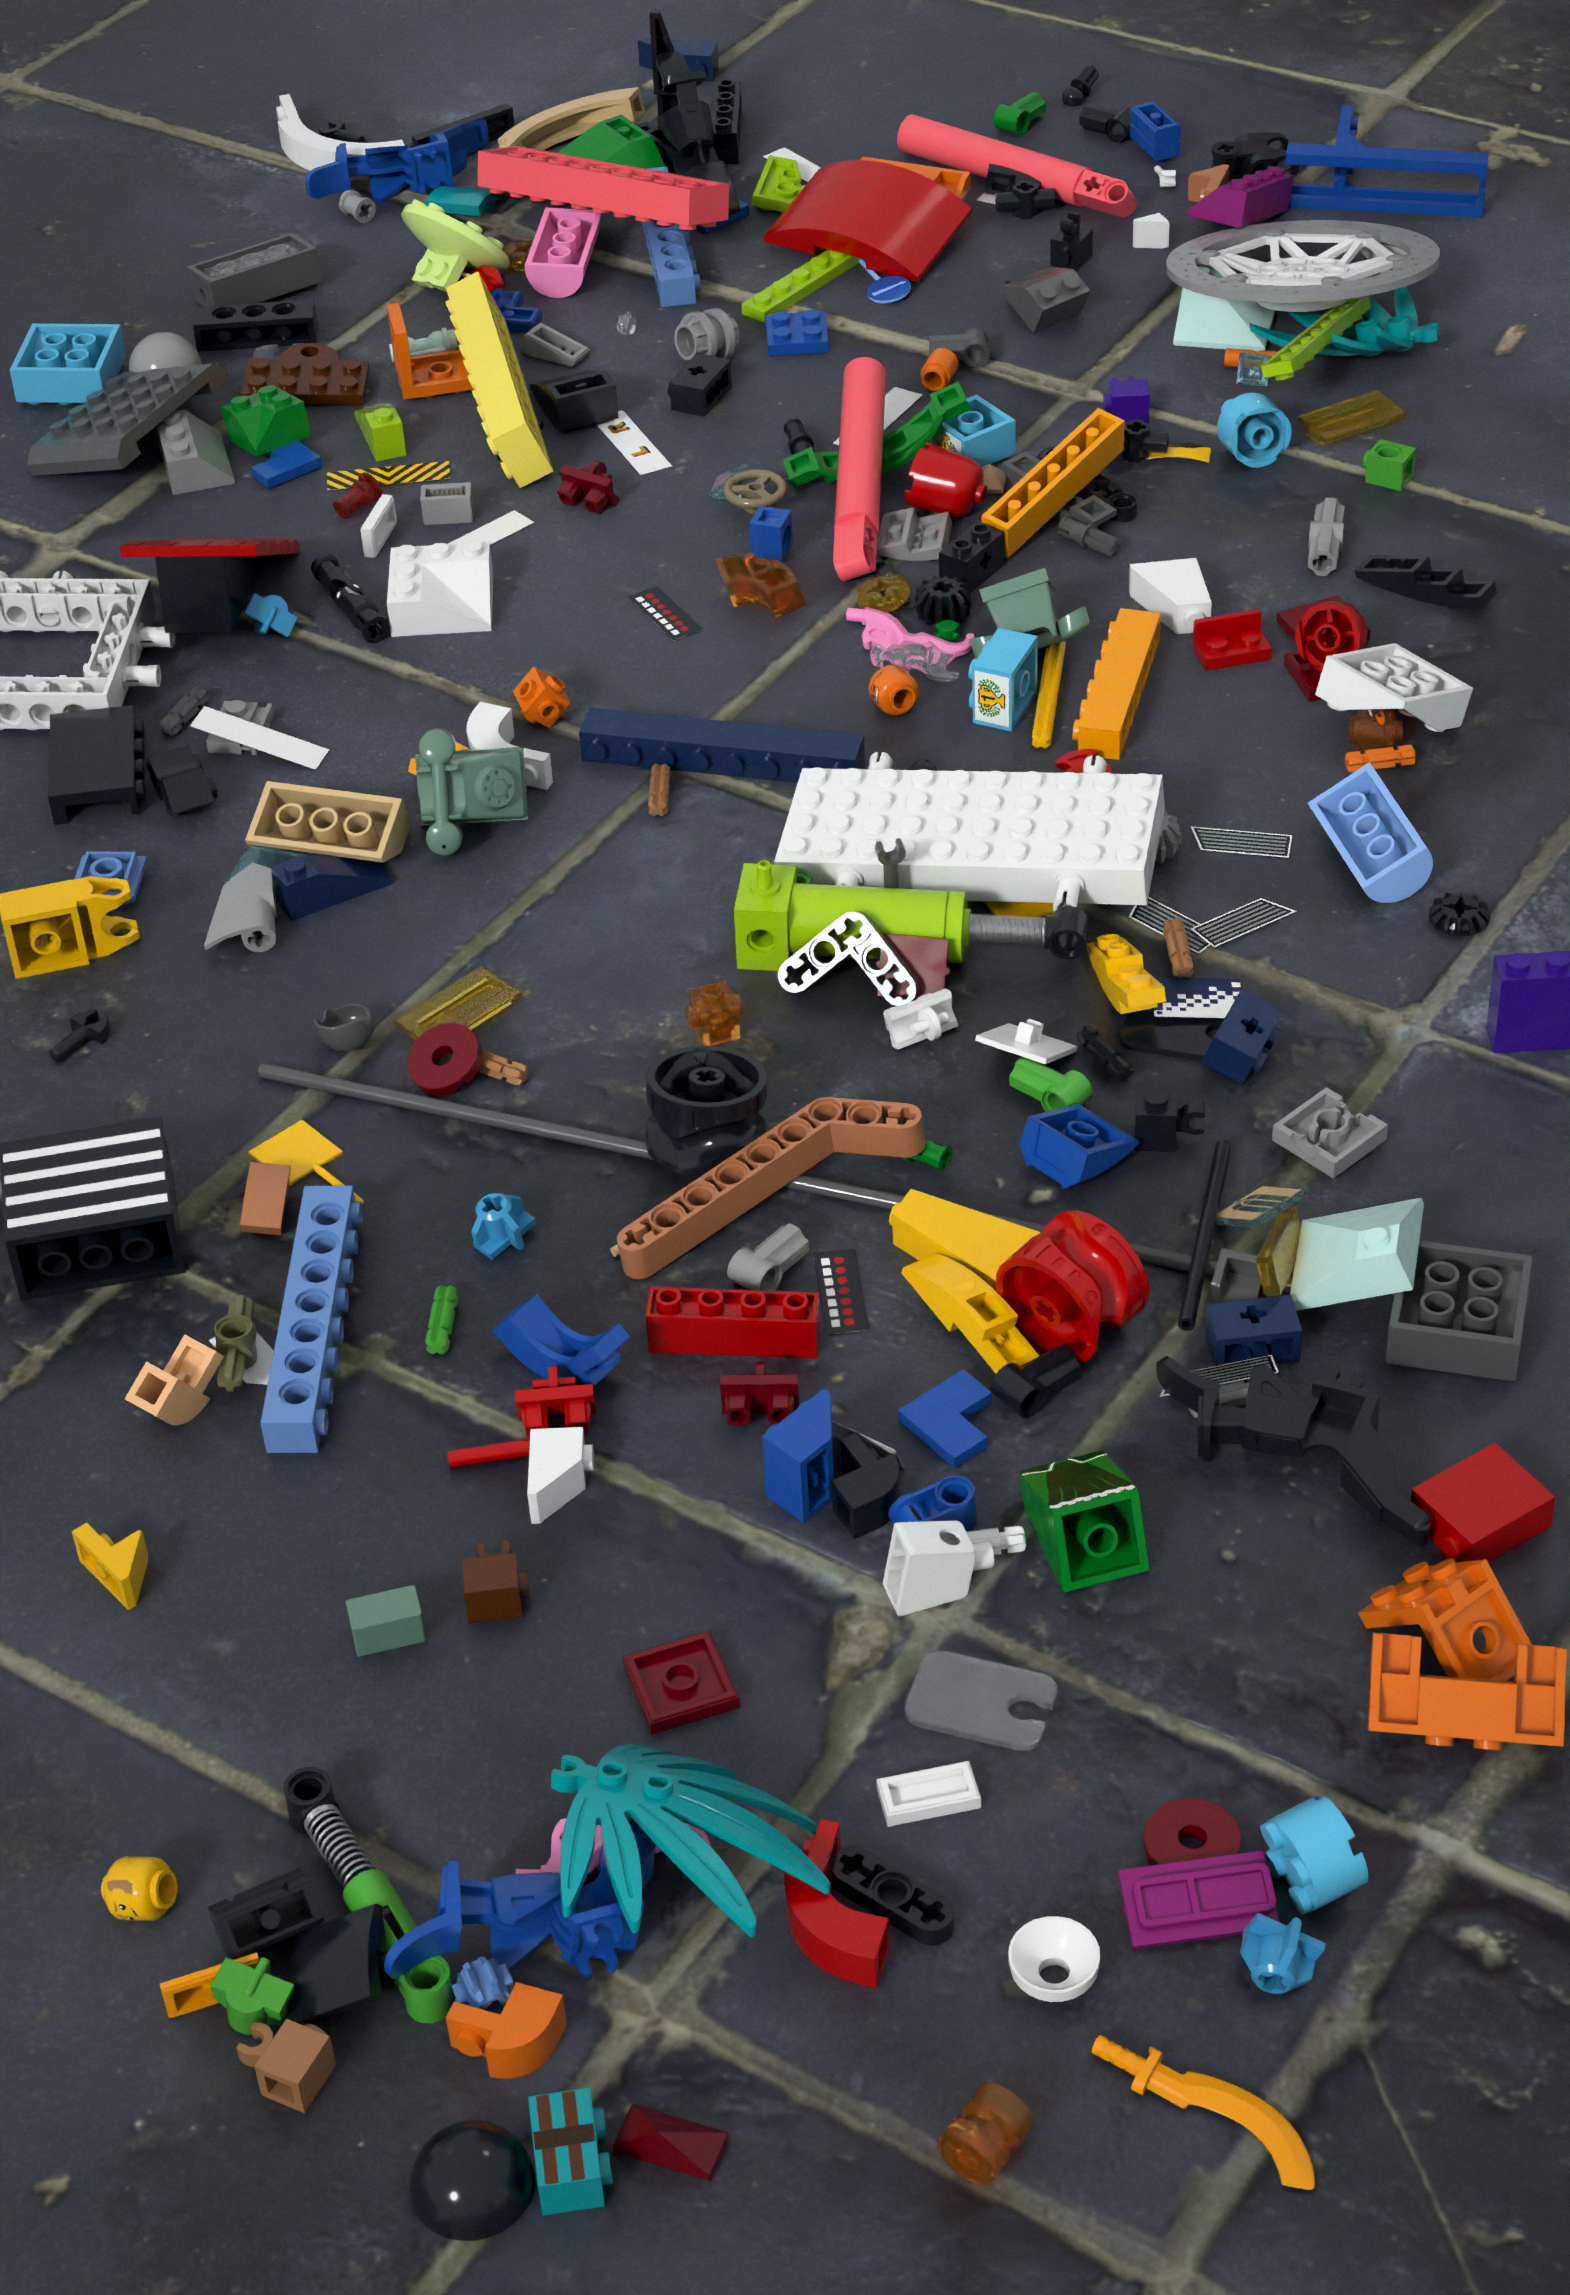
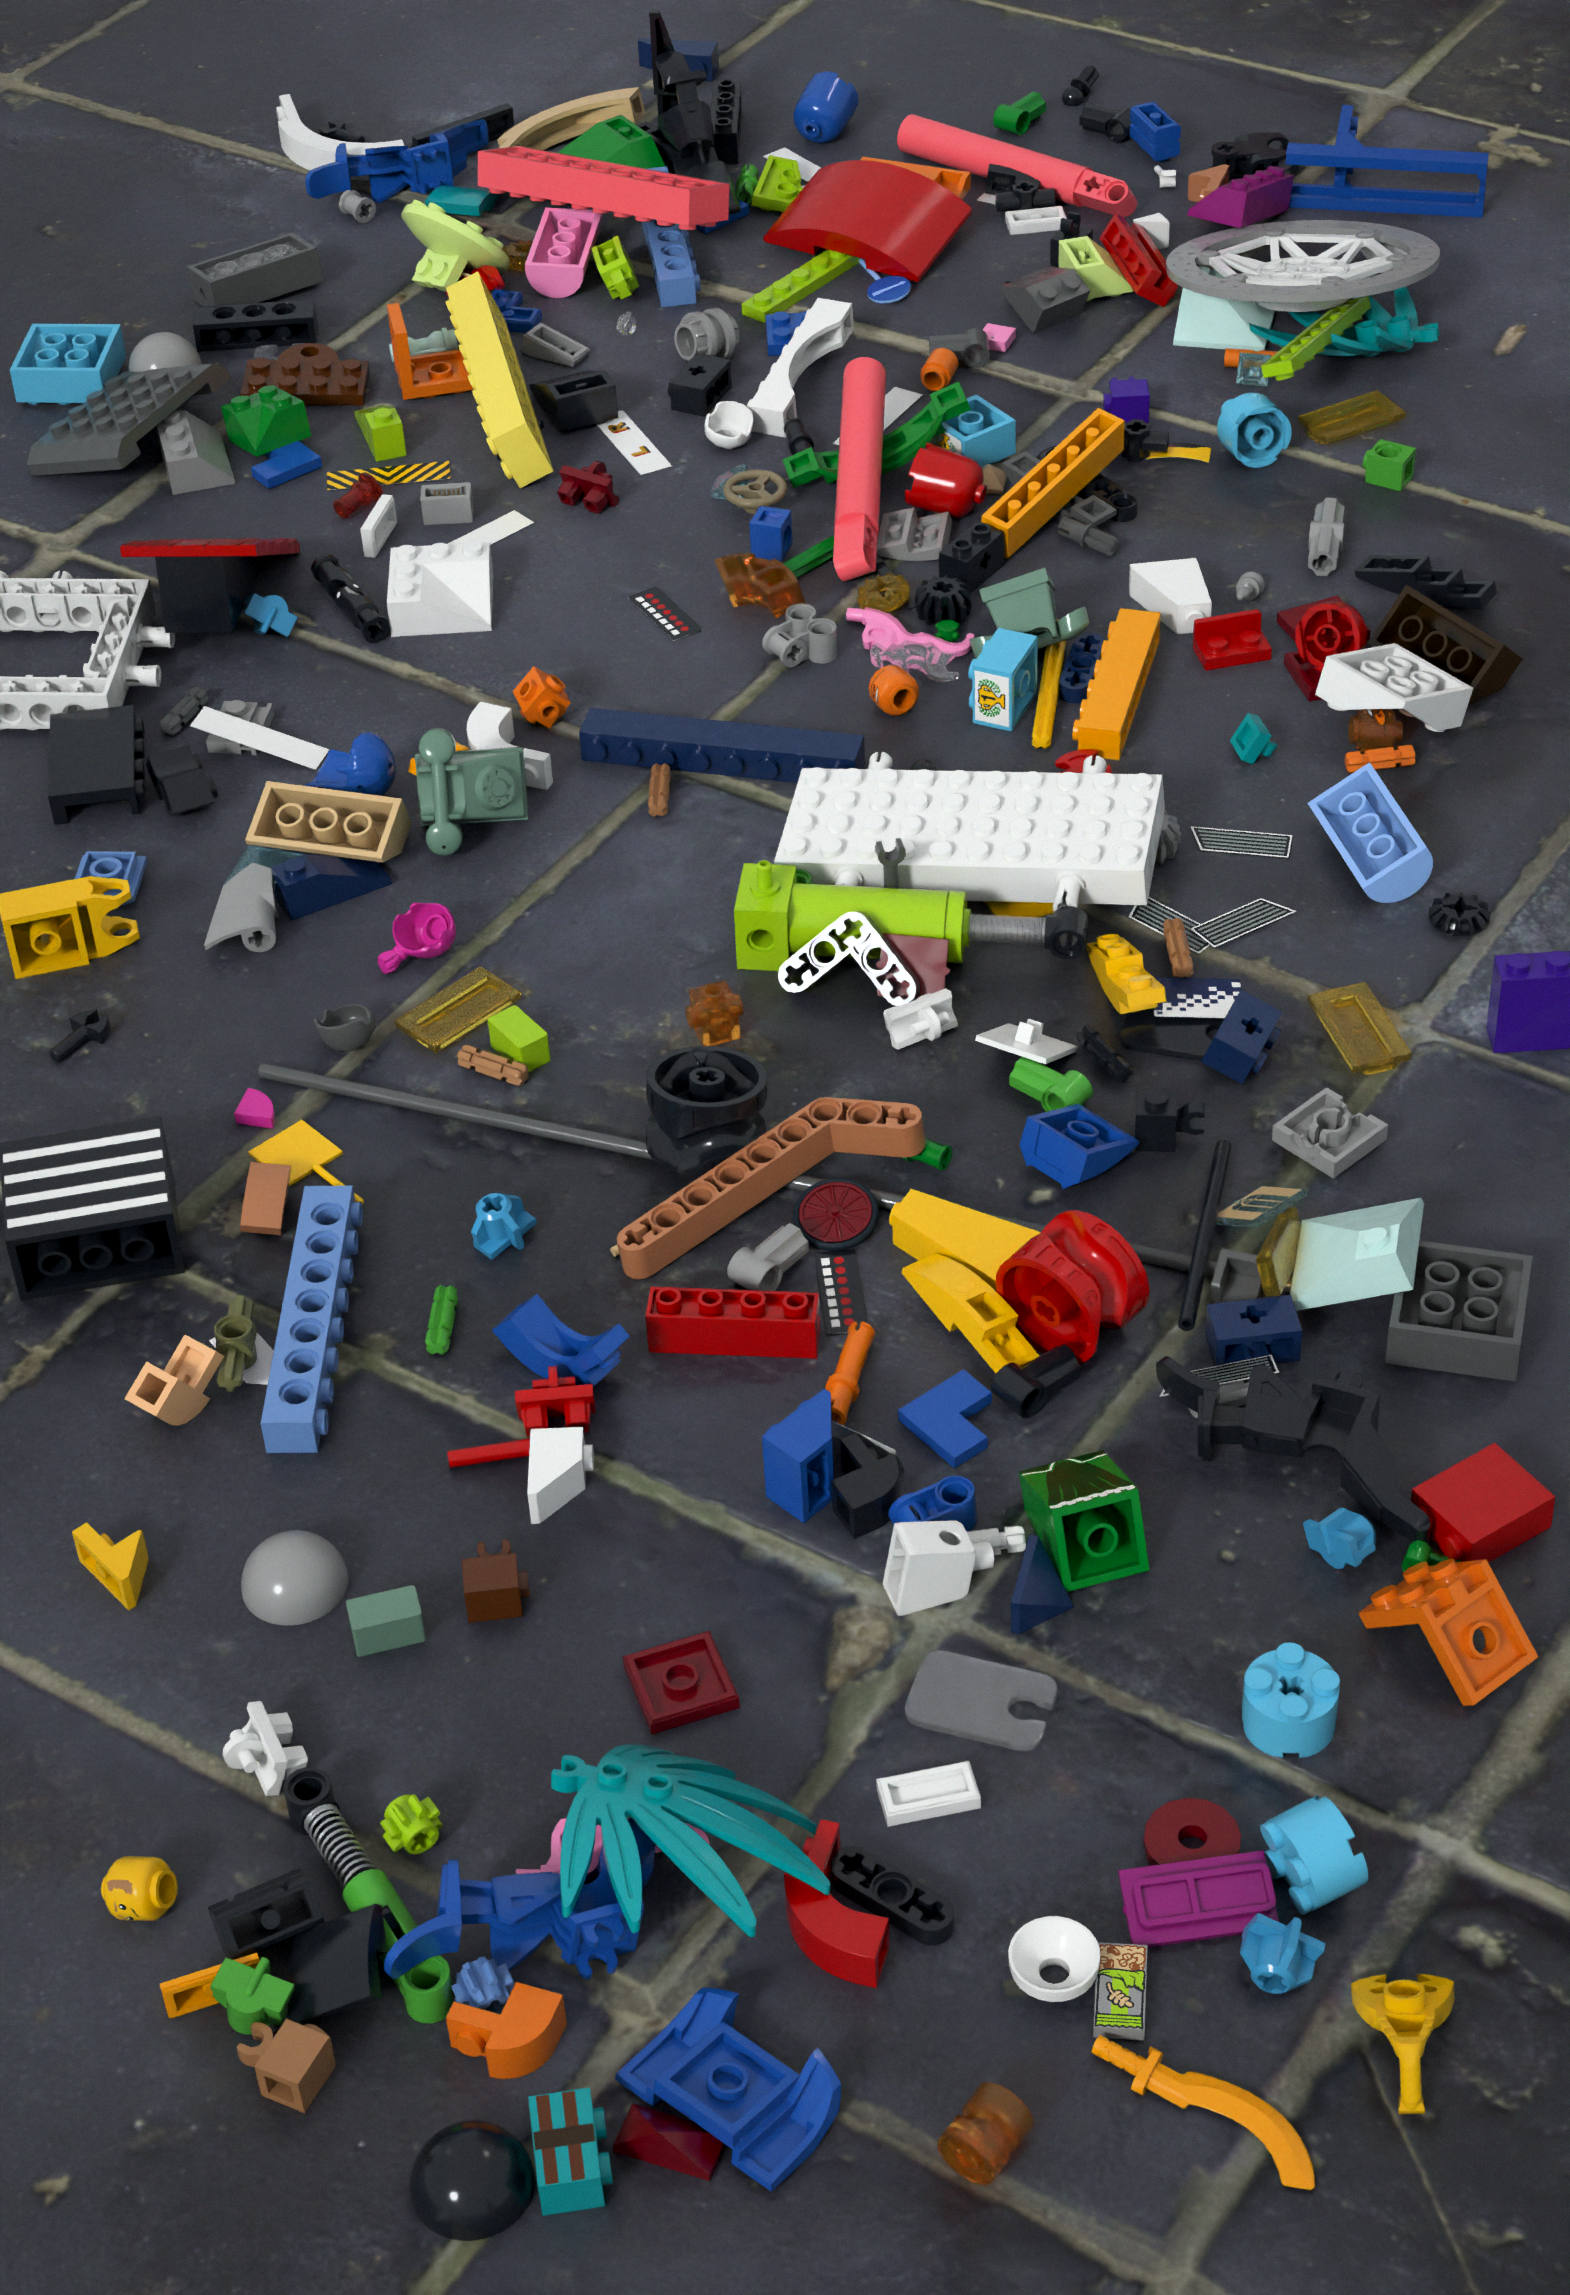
(255, 1110): none -> dark pink tile
(260, 1750): none -> white hips
(293, 1578): none -> light grey piece
(364, 770): none -> blue piece
(411, 1824): none -> lime gear
(420, 933): none -> dark pink hair
(432, 1046): dark red tile -> none
(519, 1038): none -> lime piece
(615, 268): none -> lime hinge
(729, 424): none -> white hair
(736, 2088): none -> blue piece
(747, 183): none -> bright green pin
(758, 1394): dark red hips -> none
(802, 637): none -> light grey piece
(811, 557): none -> green axle
(822, 331): none -> white arch
(825, 107): none -> blue cylinder
(836, 1213): none -> dark red wheel
(844, 1382): none -> orange pin
(999, 337): none -> bright pink tile
(1034, 220): none -> white tile
(1038, 1590): none -> dark blue slope
(1080, 658): none -> dark blue beam
(1093, 266): none -> yellowish green slope
(1121, 1991): none -> tile
(1138, 260): none -> red brick
(1249, 586): none -> light grey bar
(1252, 739): none -> teal tile
(1290, 1702): none -> medium azure brick
(1341, 1538): none -> dark azure piece
(1360, 1028): none -> clear yellow piece
(1406, 2015): none -> yellow animal
(1421, 1552): none -> green hand
(1447, 643): none -> dark brown slope
(1467, 1708): orange bracket -> none

